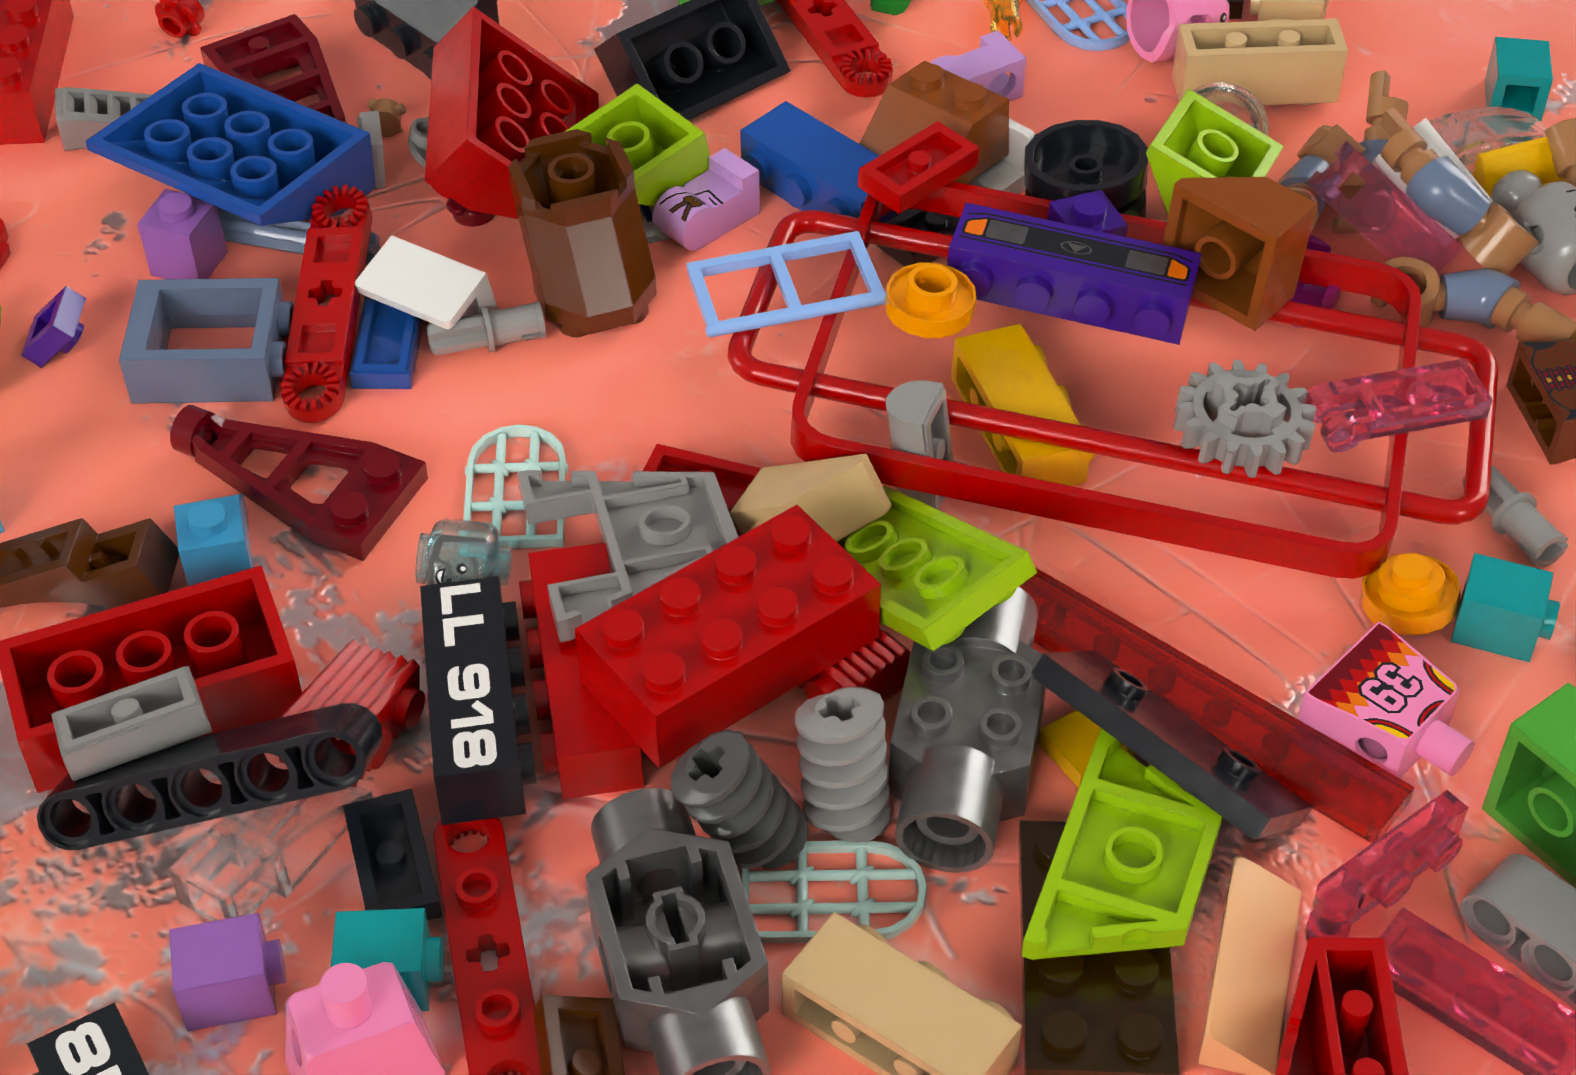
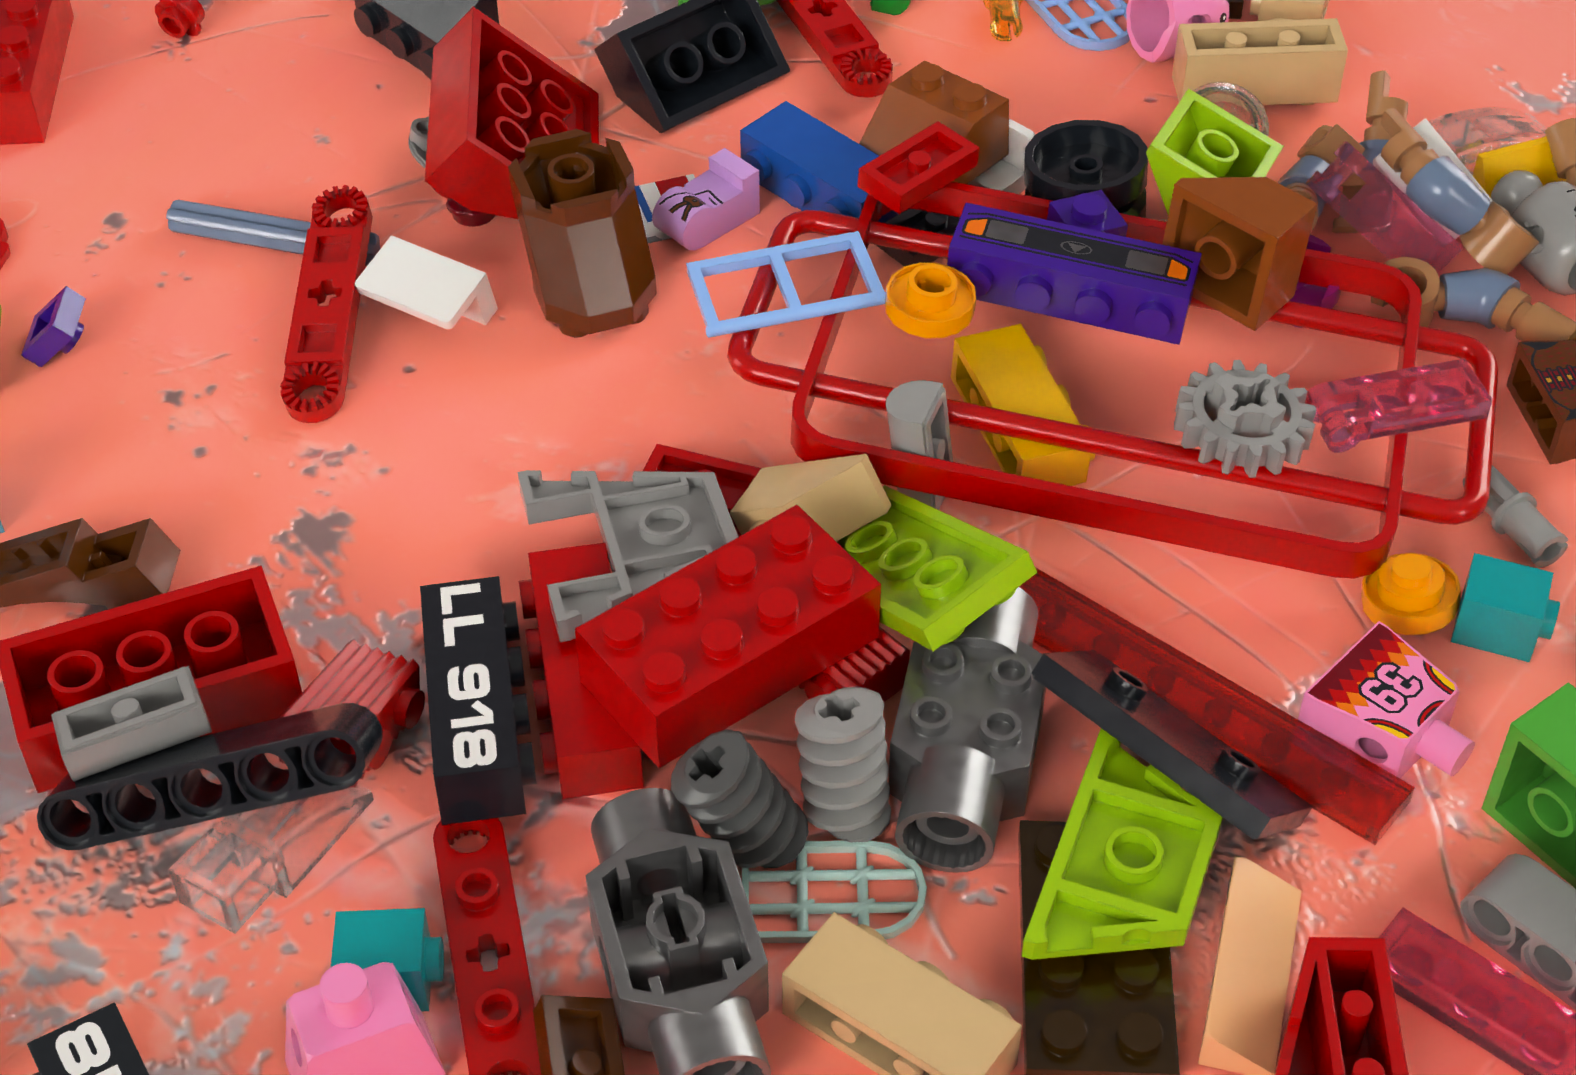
(87, 111): light grey slope -> none
(182, 237): medium lavender brick -> none
(205, 375): sand blue window -> none
(213, 538): dark azure slope -> none
(225, 971): medium lavender brick -> none
(238, 147): blue slope -> none
(277, 47): dark red plate -> none
(354, 514): dark red plate -> none
(370, 122): light grey tile -> none
(385, 348): blue tile -> none
(390, 115): medium nougat piece -> none
(391, 854): black plate -> none
(462, 552): clear light blue head -> none
(489, 329): light grey axle -> none
(503, 469): light aqua window -> none
(656, 139): lime slope -> none
(988, 65): lavender leg -> none
(1071, 743): yellow tile -> none
(1388, 867): clear pink plate -> none
(1519, 75): teal brick -> none

